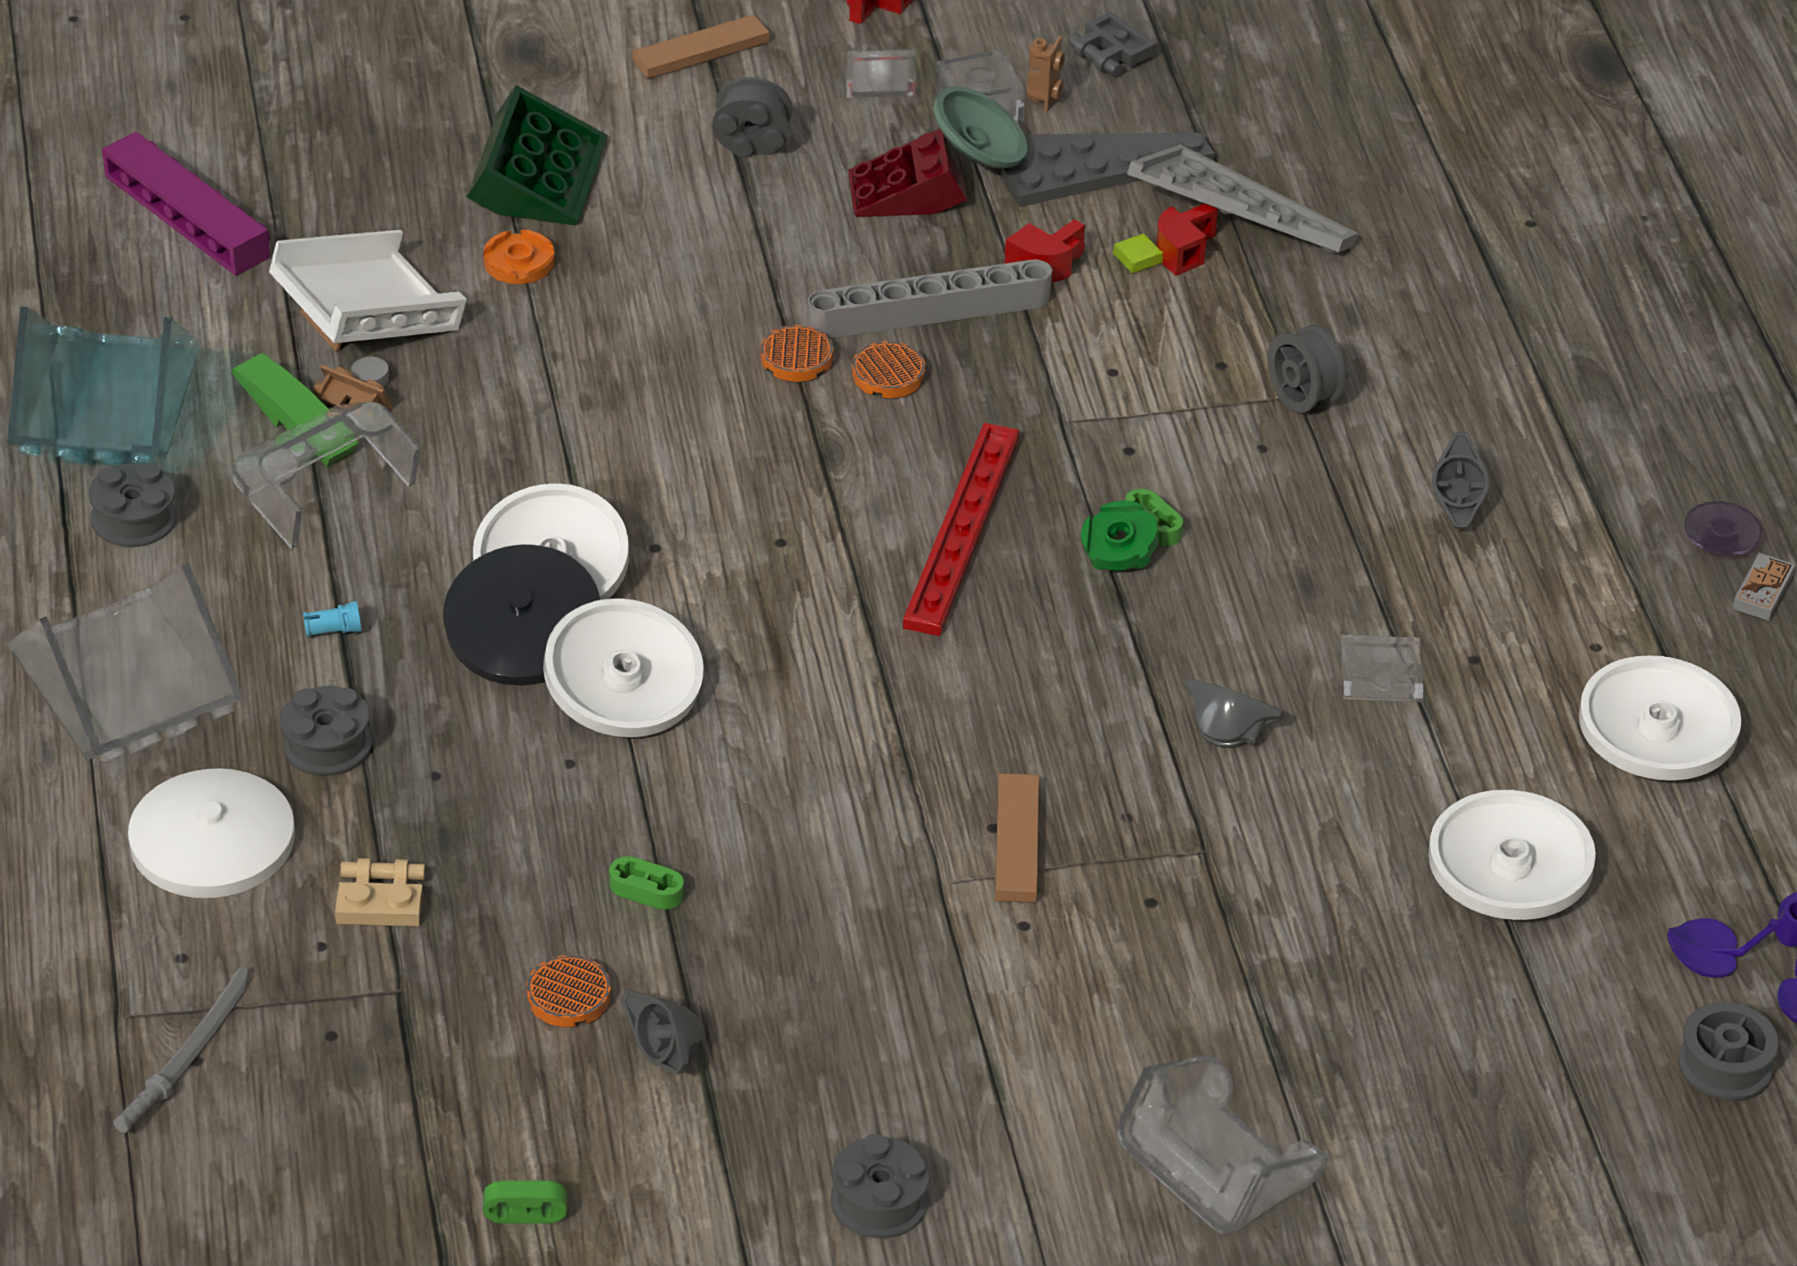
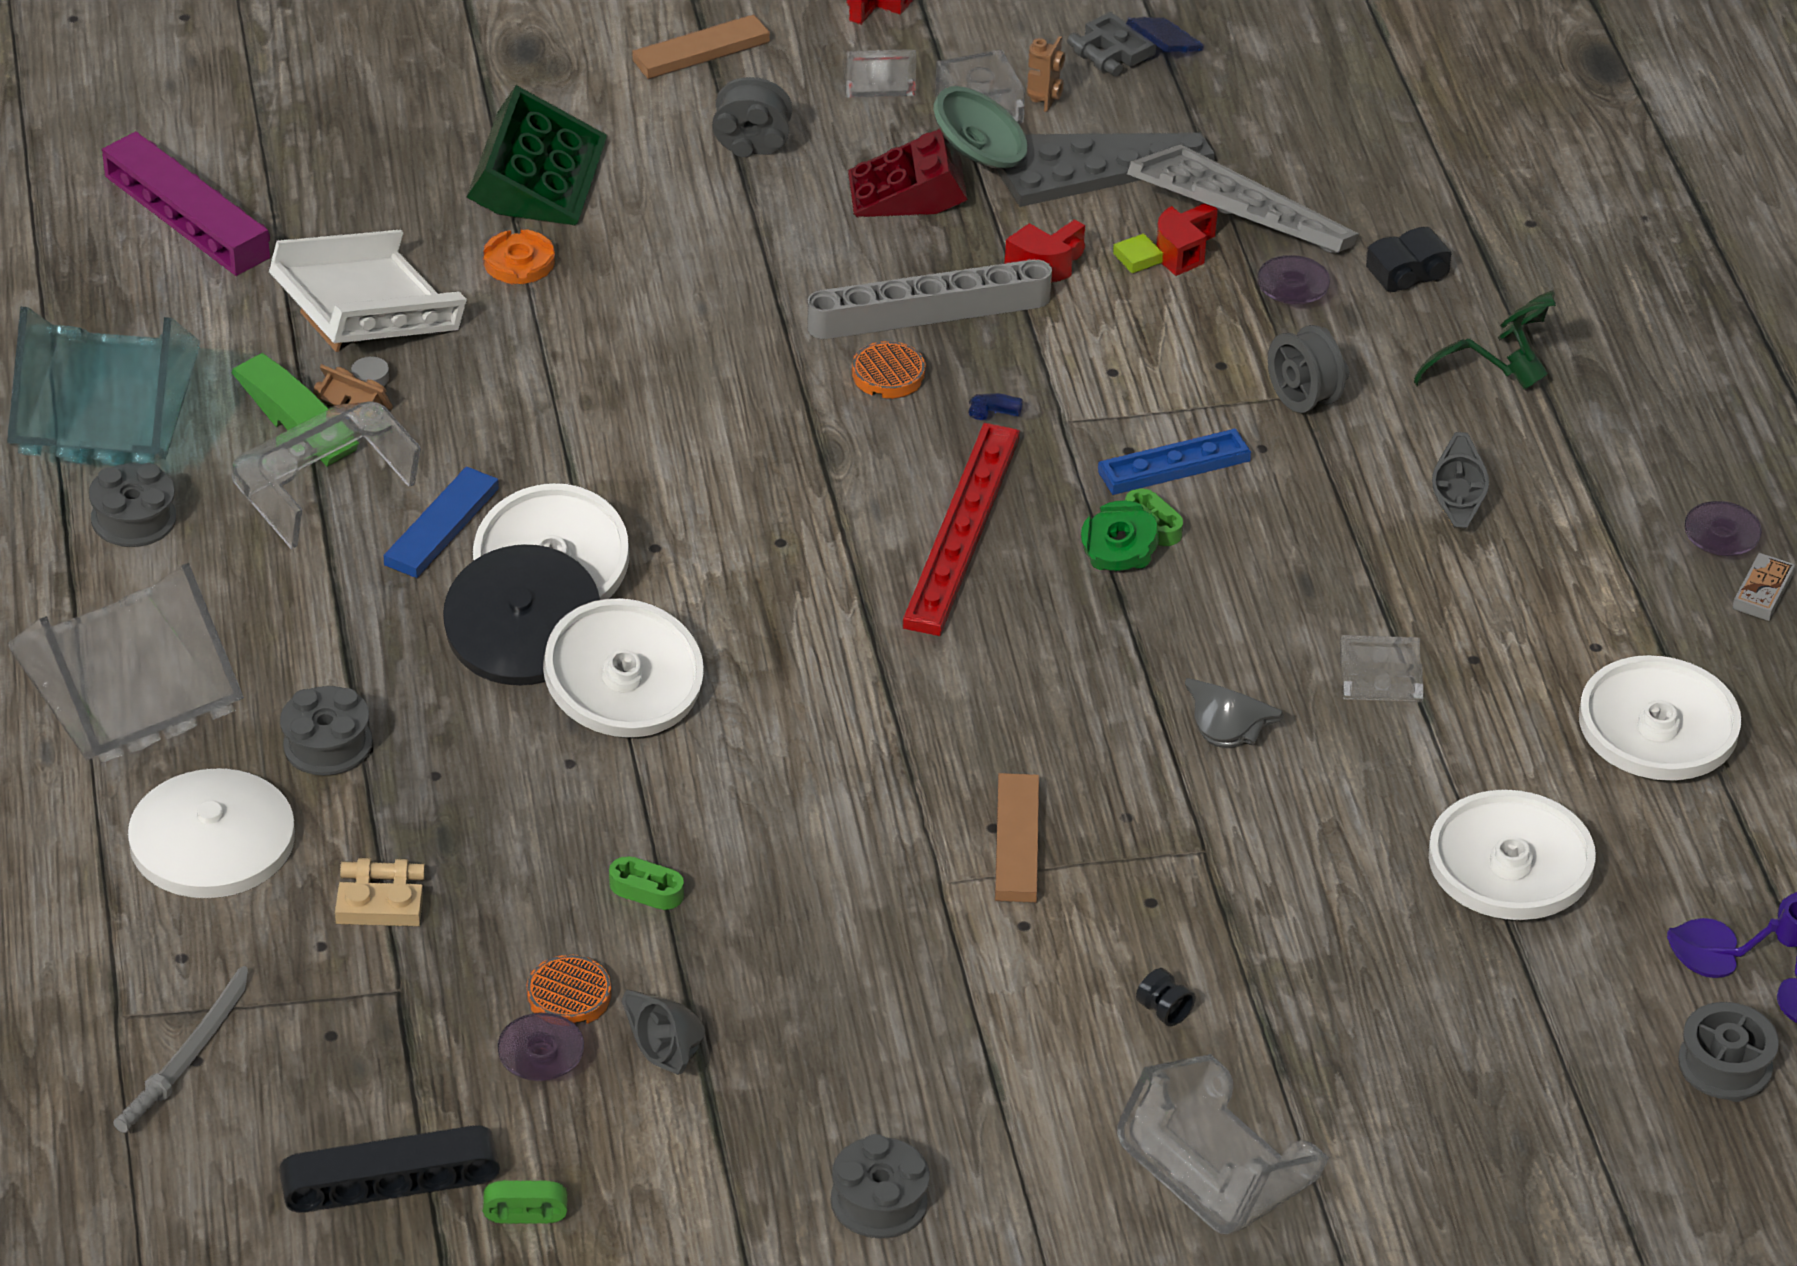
(343, 619): medium azure pin -> none
(389, 1169): none -> black beam
(441, 522): none -> blue tile
(540, 1046): none -> clear purple dish
(796, 353): tile -> none
(994, 402): none -> clear blue arm
(1165, 34): none -> clear blue piece
(1167, 998): none -> black wheel
(1174, 461): none -> blue tile
(1293, 279): none -> clear purple dish
(1408, 259): none -> black brick
(1524, 361): none -> dark green plant

